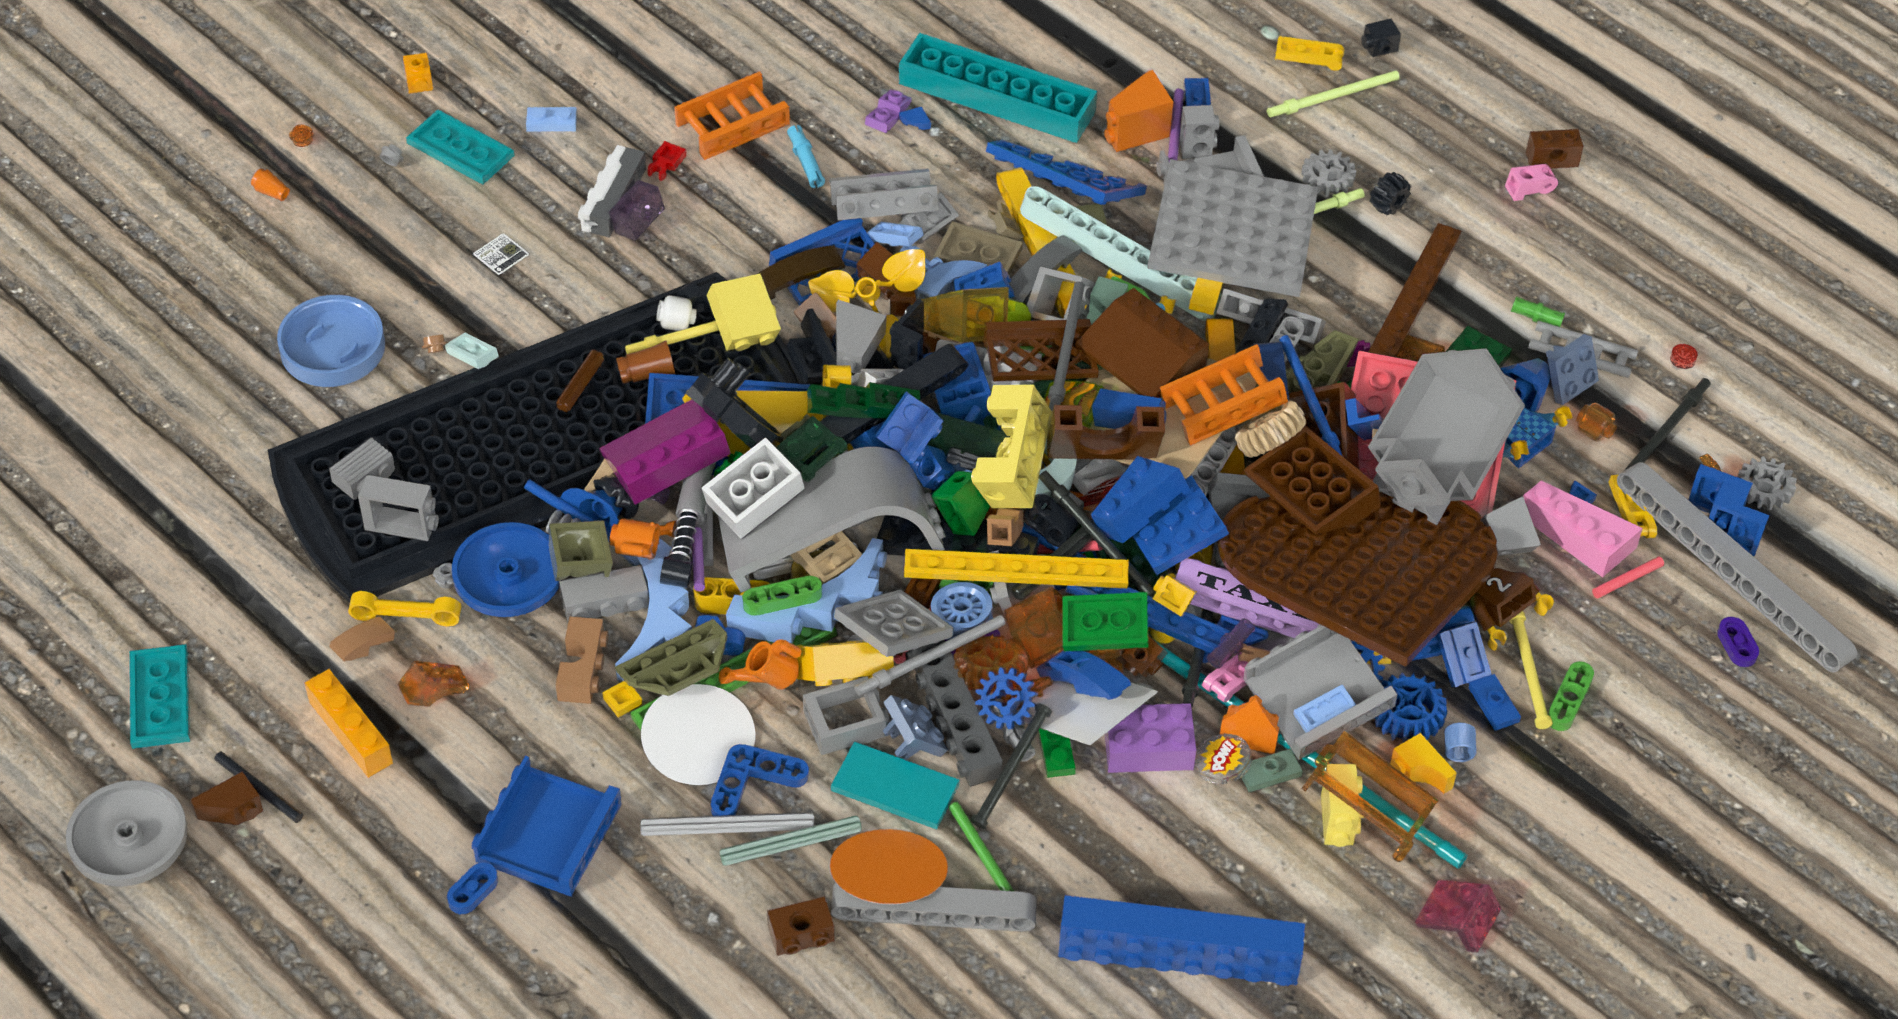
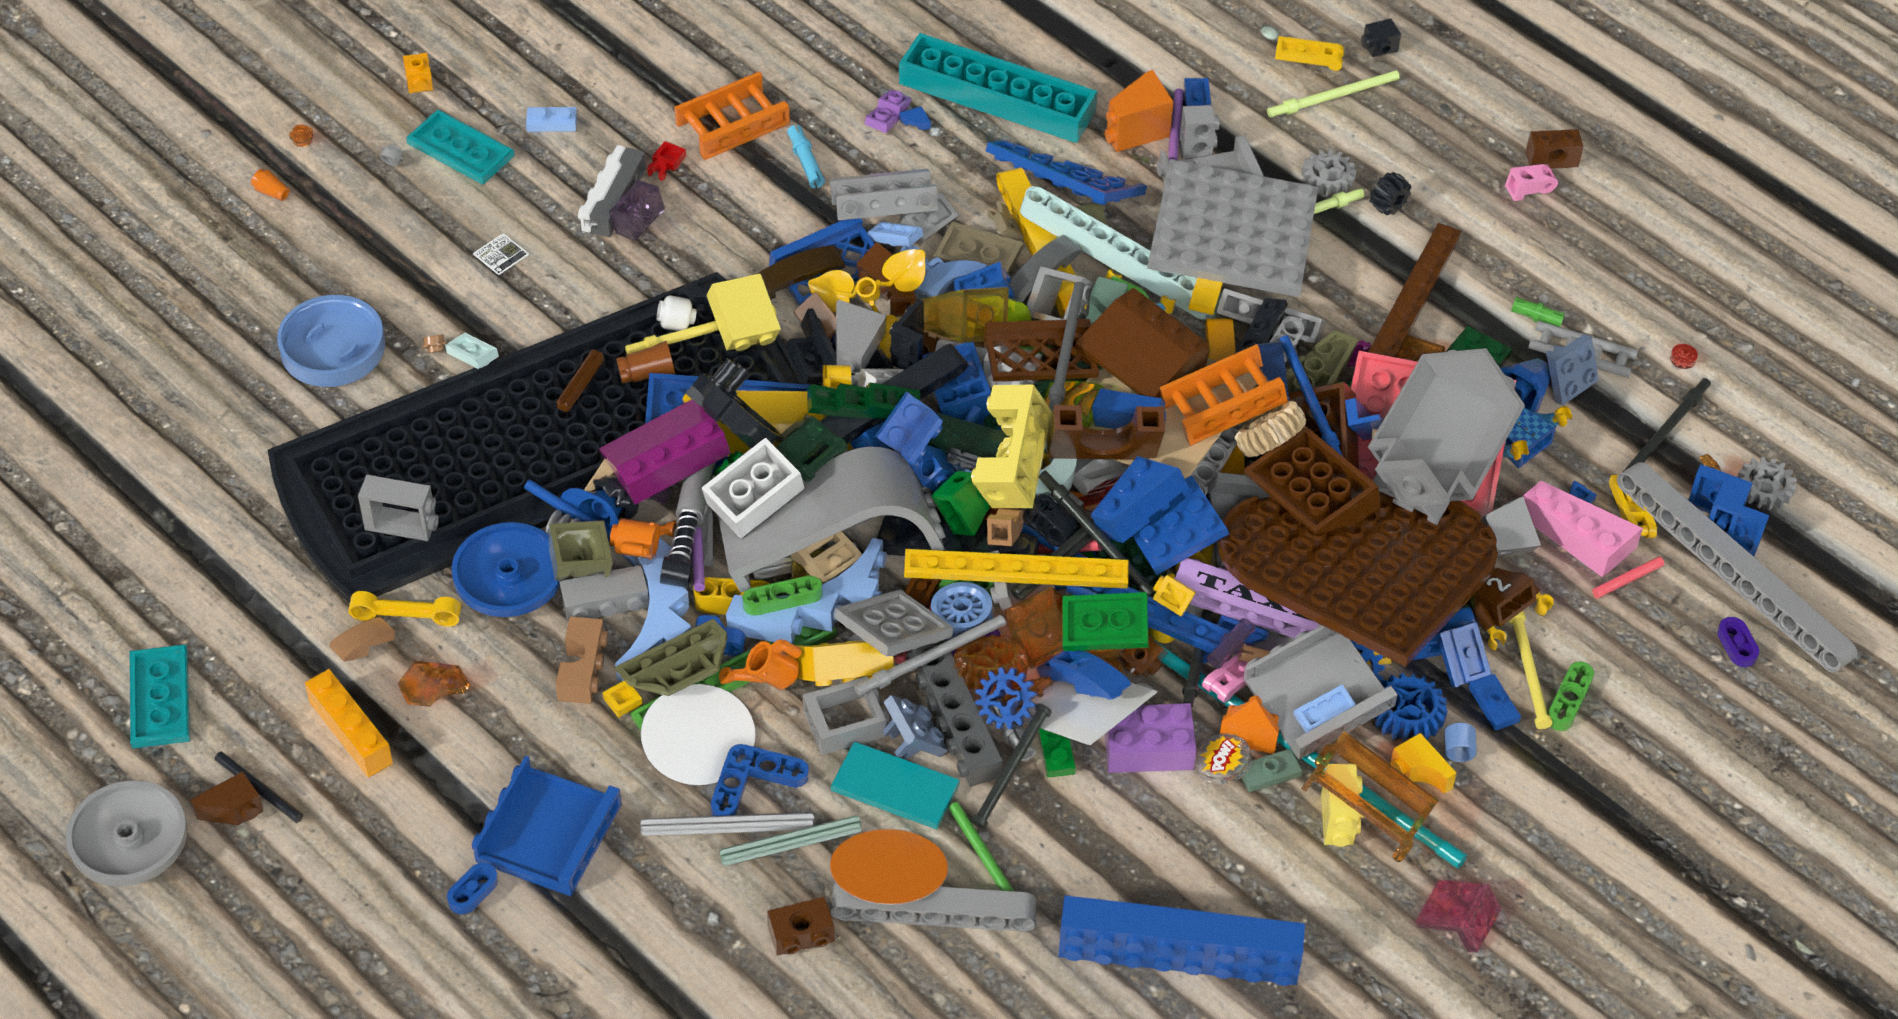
(365, 460): light grey brick -> none
(442, 578): light grey plate -> none
(1596, 422): clear orange head -> none

